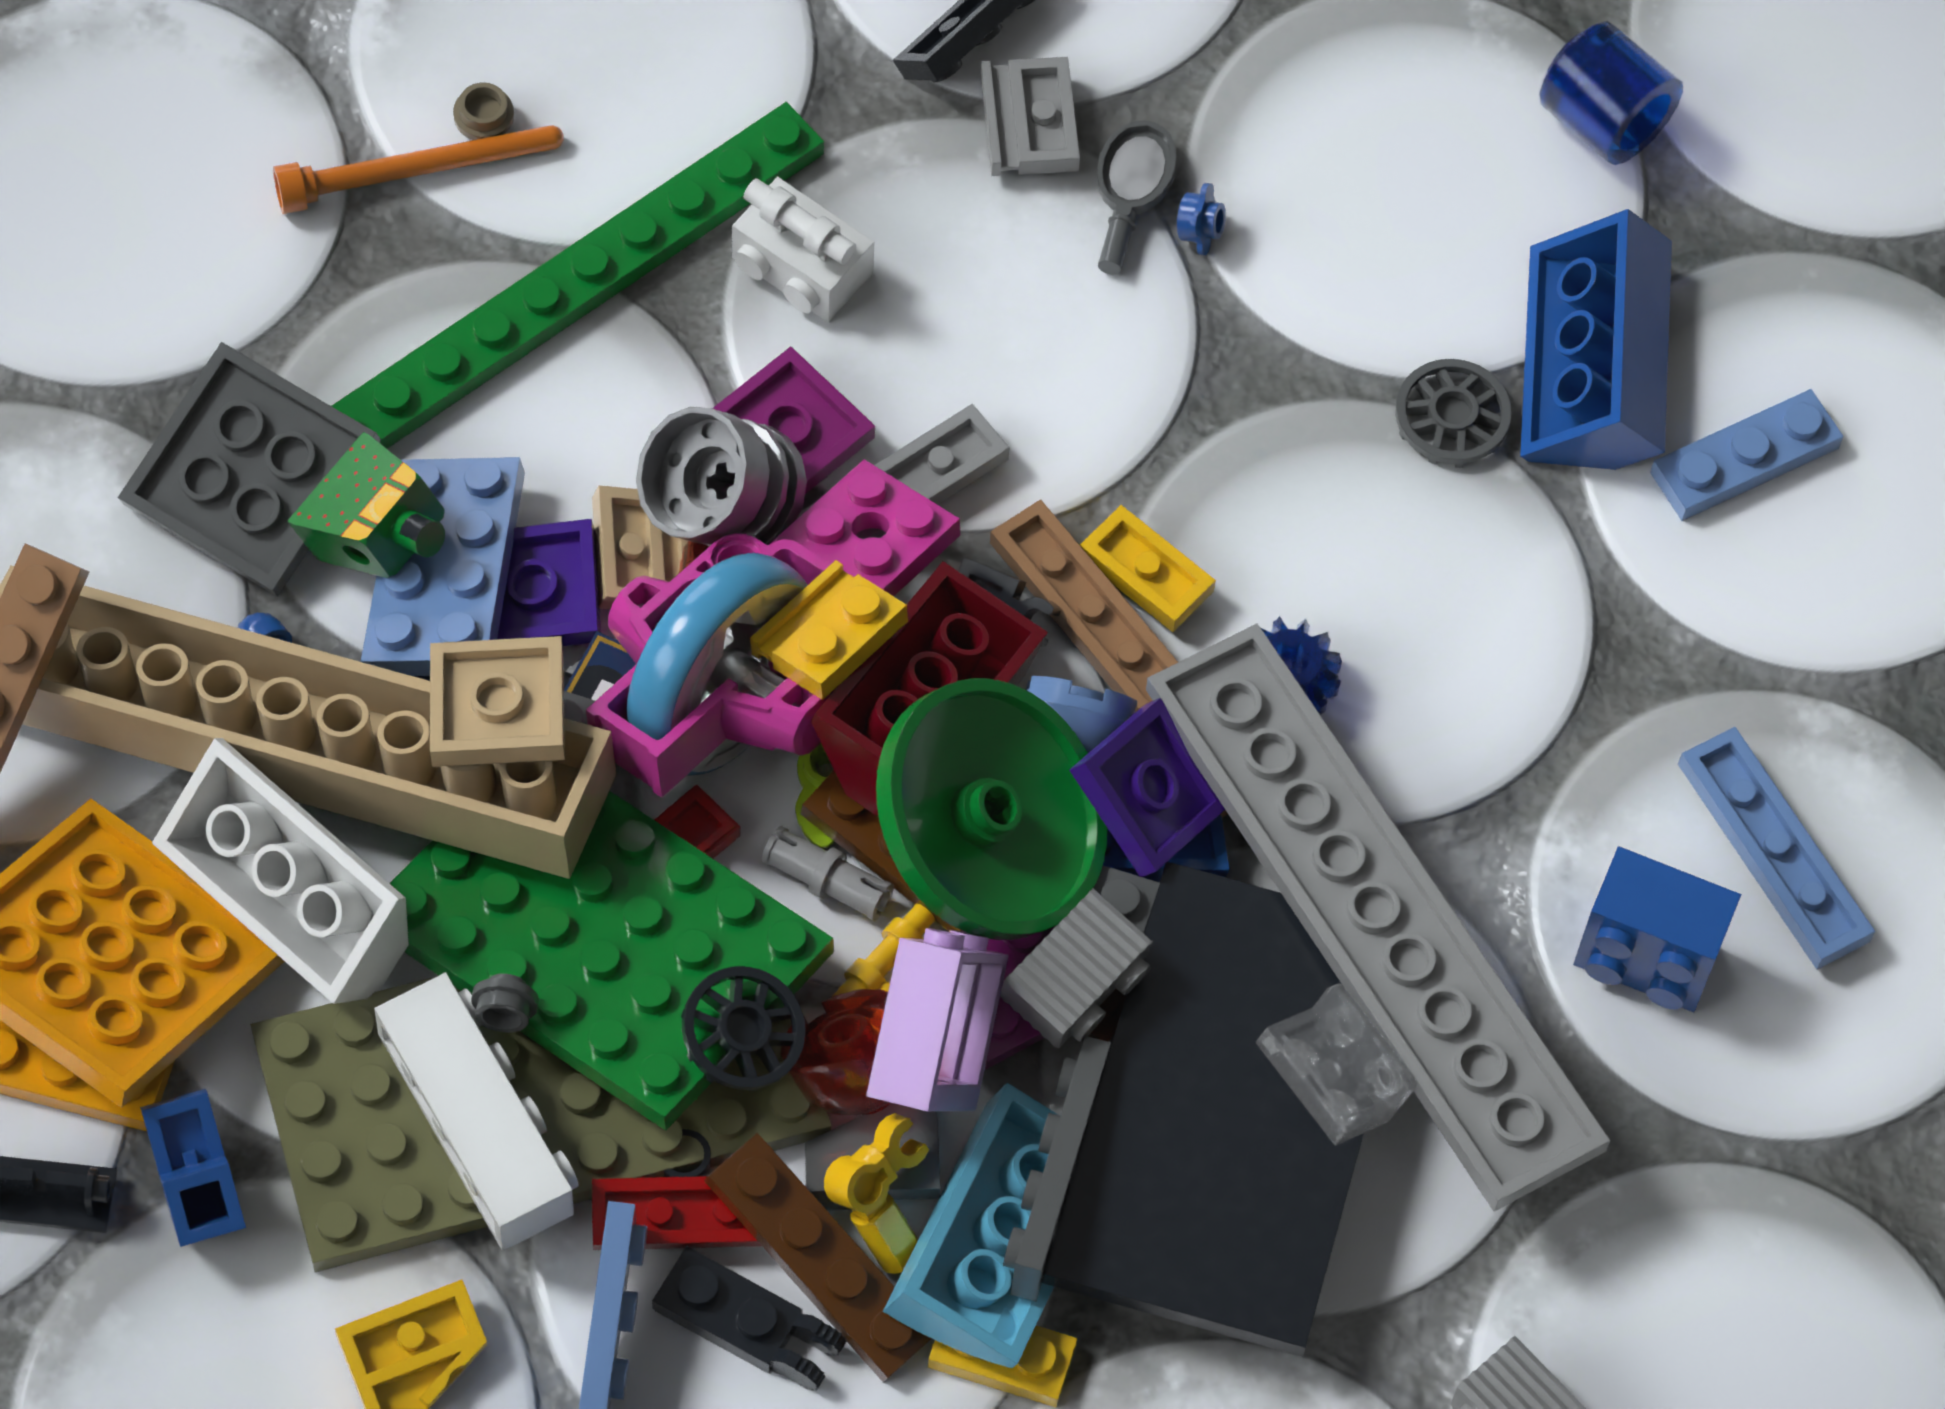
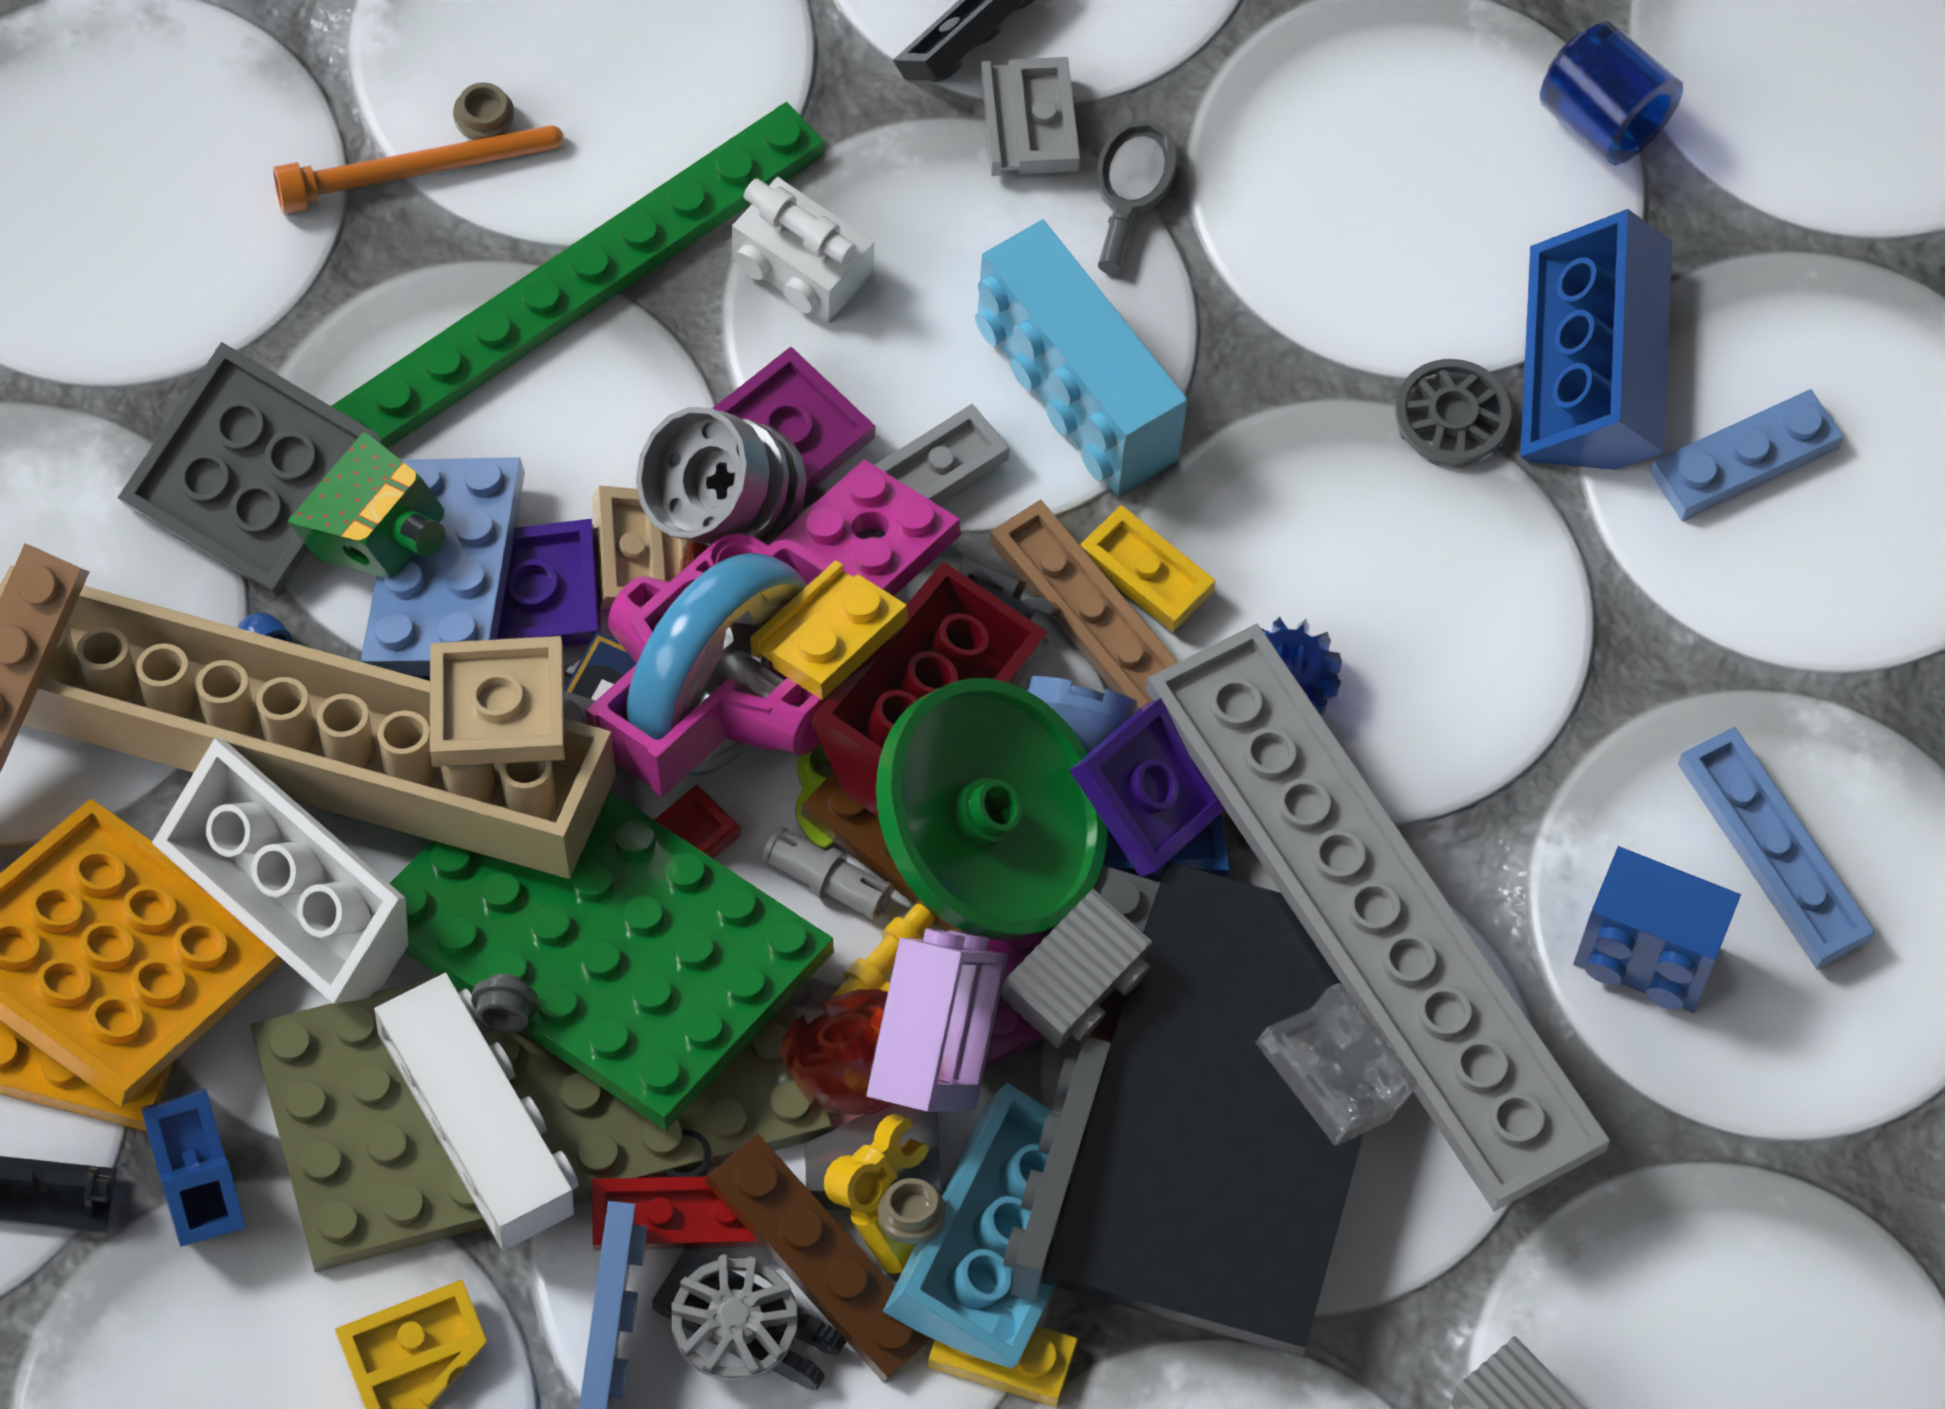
(734, 1318): none -> light grey wheel
(743, 1028): black wheel -> none
(911, 1211): none -> dark tan plate
(1080, 358): none -> medium azure brick
(1201, 218): blue plate -> none

